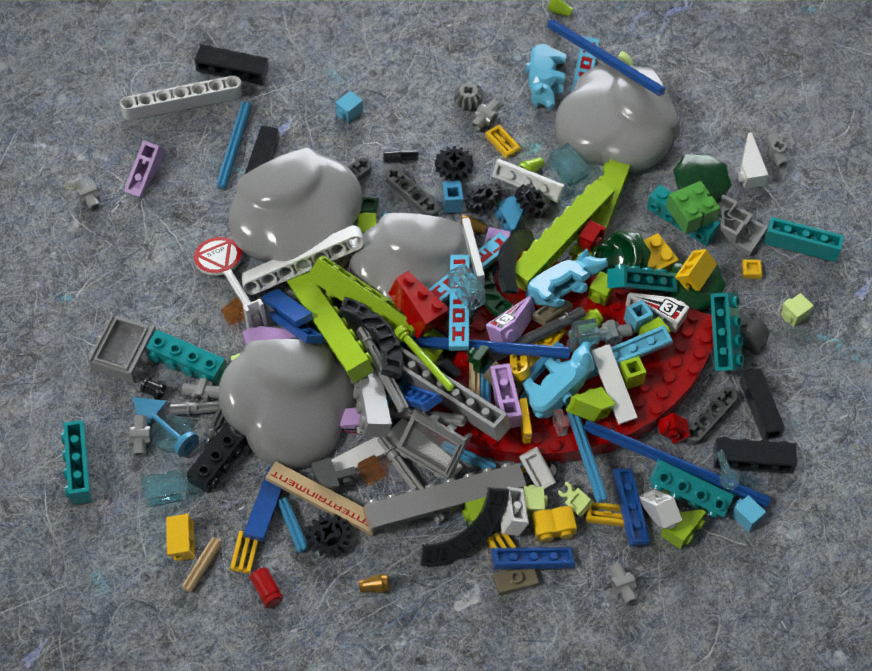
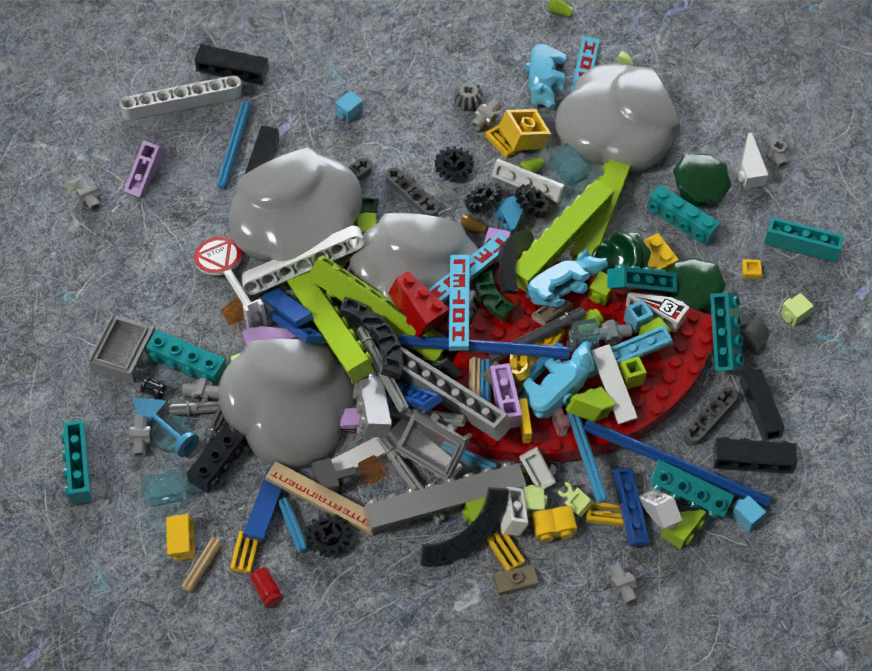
(376, 584): pearl gold cone -> none
(399, 156): black axle -> none
(404, 335): lime piece -> none
(452, 196): dark azure slope -> none
(466, 287): clear light blue brick -> none
(473, 251): white tile -> none
(479, 358): dark green tile -> none
(511, 323): lavender slope -> none
(524, 129): none -> yellow brick
(532, 558): blue tile -> none
(591, 236): red brick -> none
(606, 57): blue axle -> none
(674, 427): red brick -> none
(689, 205): bright green piece -> none
(696, 269): yellow hinge -> none
(729, 478): clear light blue plate -> none
(739, 226): light grey slope -> none

